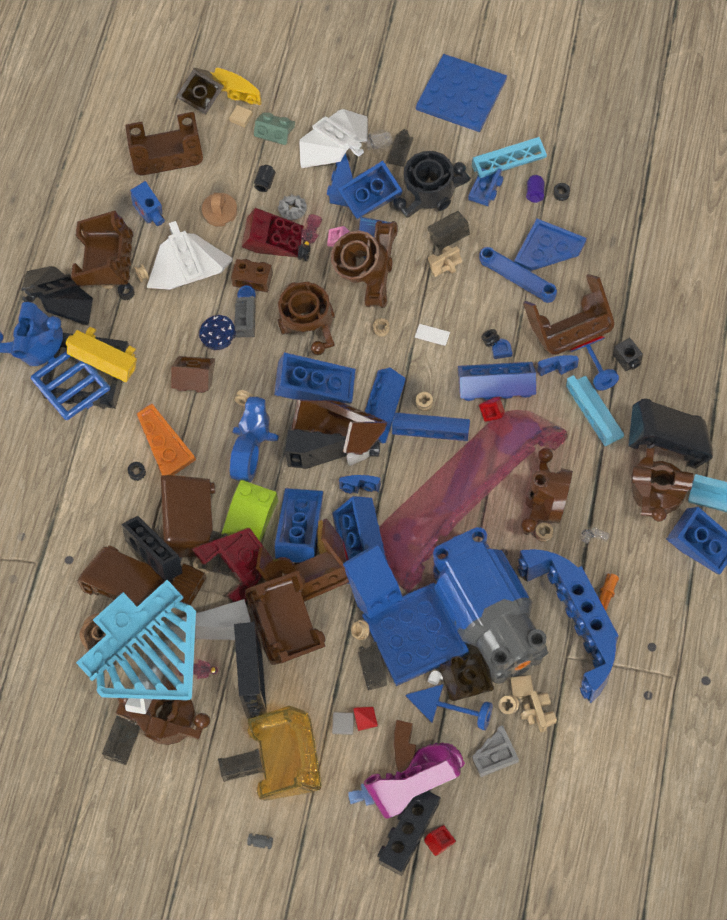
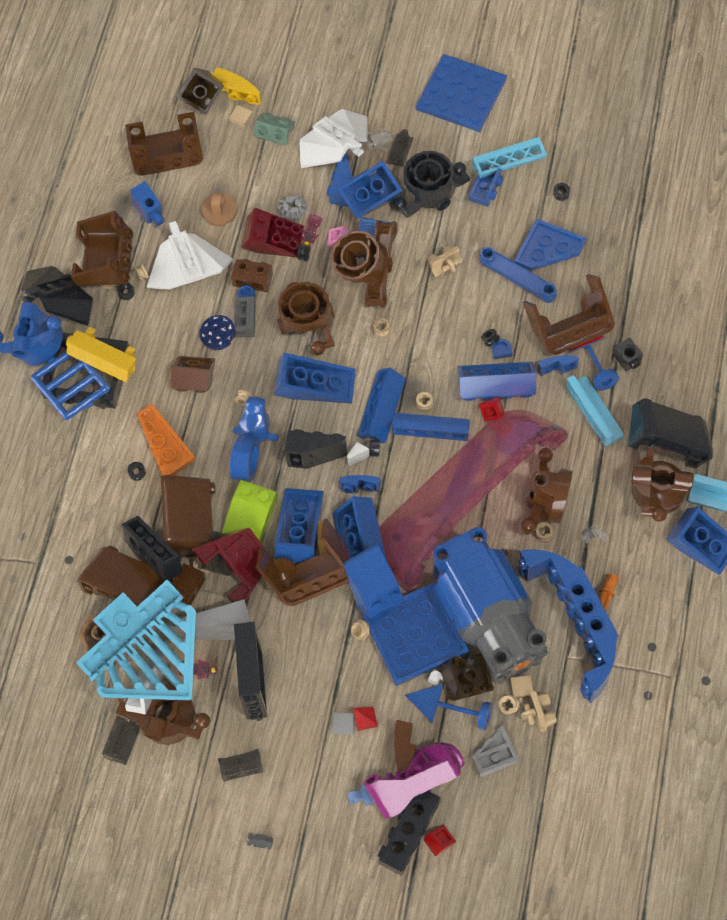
(264, 178): black brick -> none
(283, 618): reddish brown windscreen -> none
(286, 753): clear yellow windscreen -> none
(337, 417): reddish brown windscreen -> none
(372, 666): clear smoke hinge -> none
(432, 334): white sticker -> none
(449, 230): clear smoke hinge -> none
(535, 188): dark purple brick -> none

